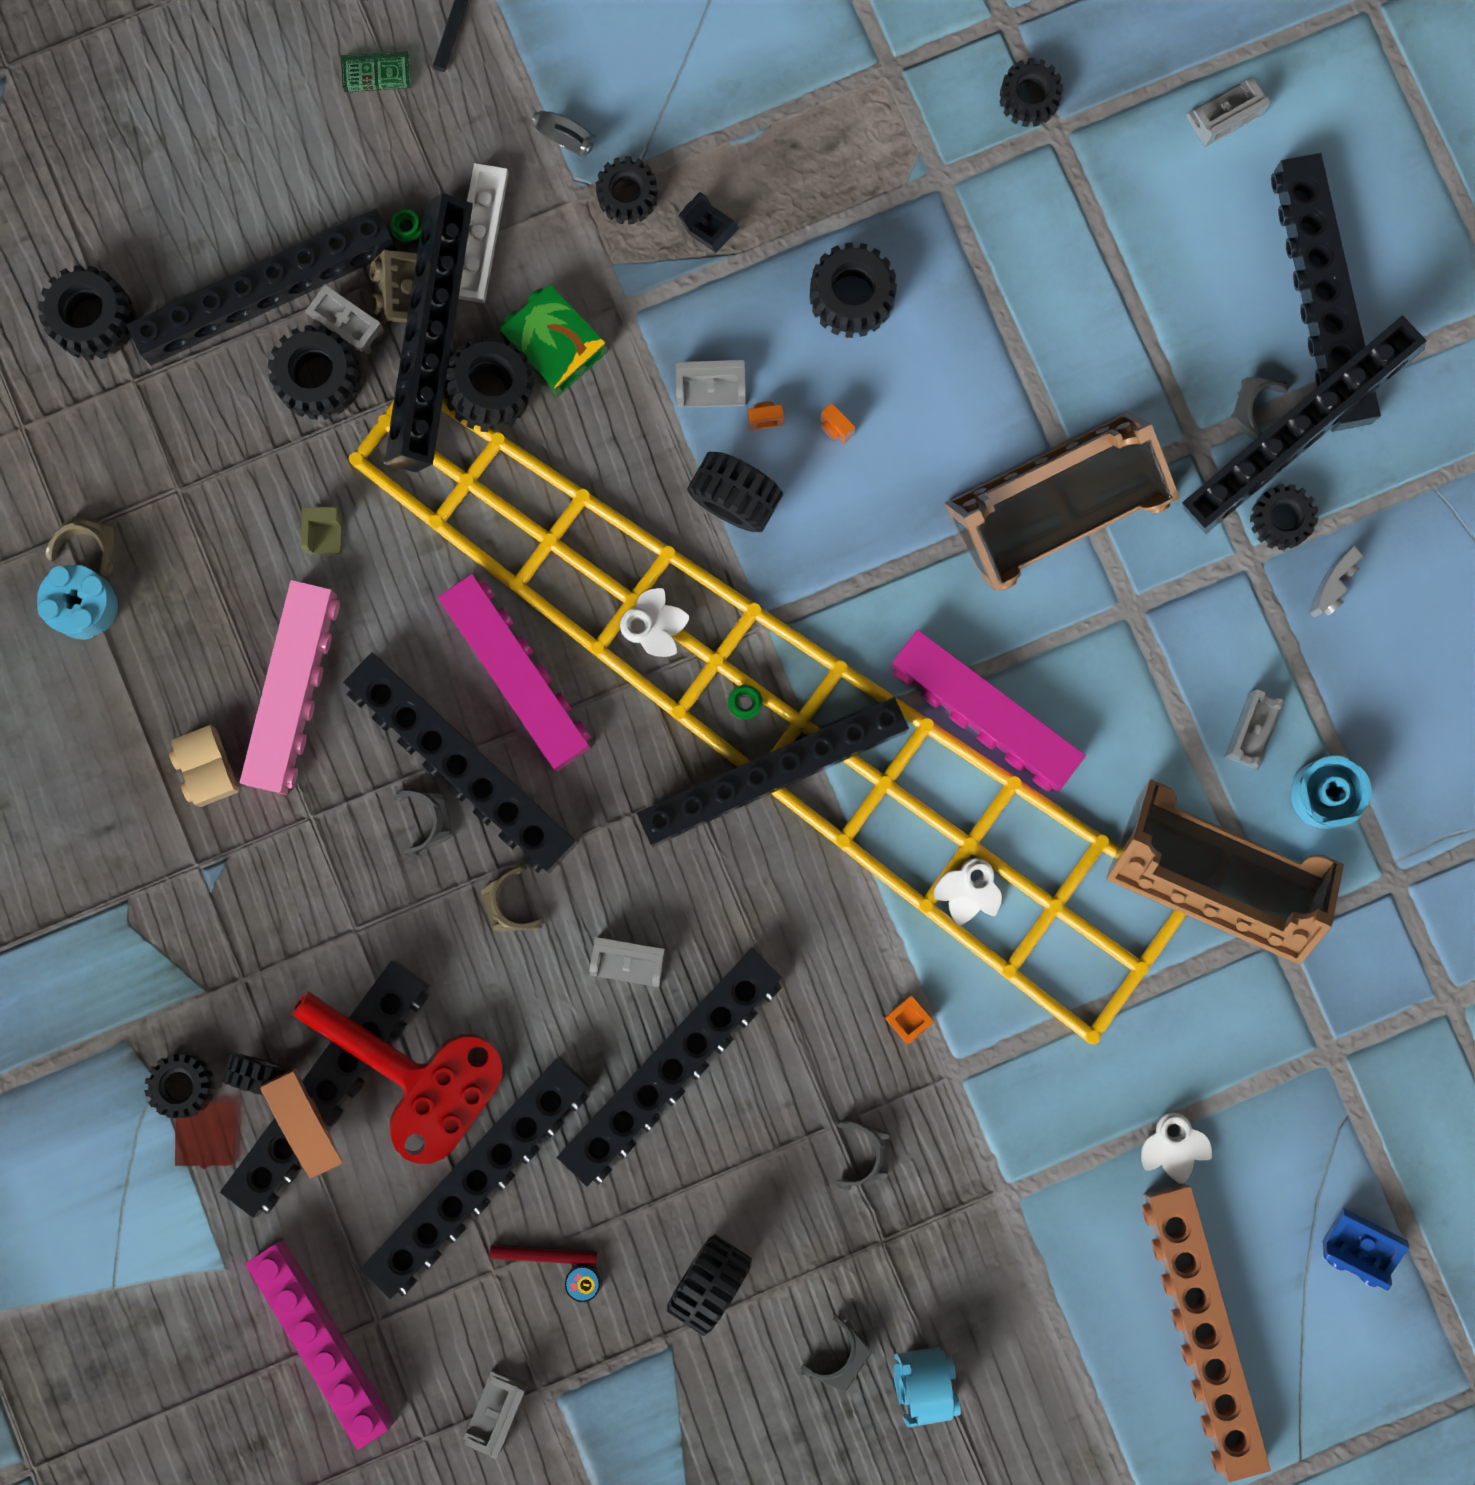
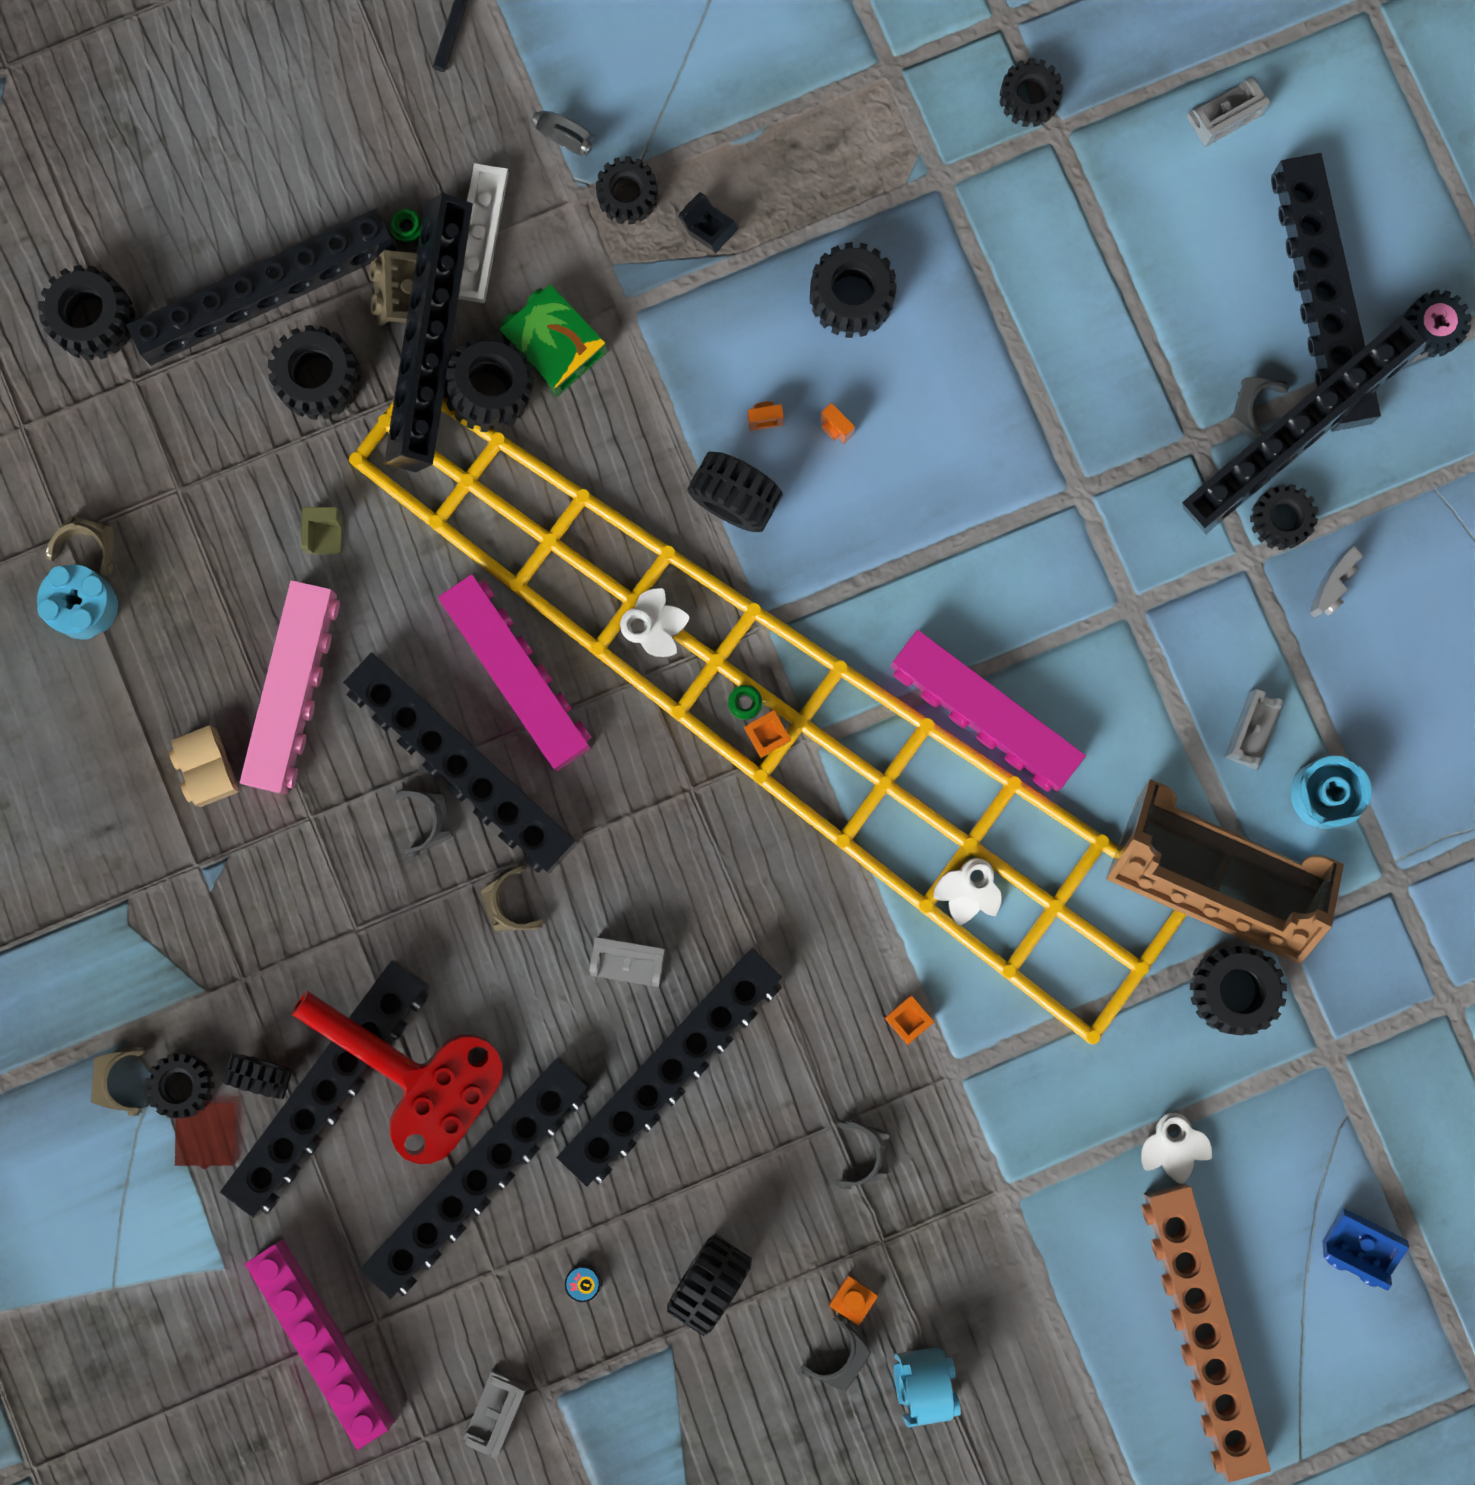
(101, 1068): none -> dark tan helmet
(301, 1123): nougat slope -> none
(345, 319): light grey hinge -> none
(376, 71): clear green tile -> none
(539, 1254): dark red bar -> none
(710, 383): light grey hinge -> none
(767, 734): none -> orange plate
(773, 772): black brick -> none
(853, 1300): none -> orange plate
(1062, 497): windscreen -> none
(1267, 990): none -> black tyre
(1444, 309): none -> black wheel

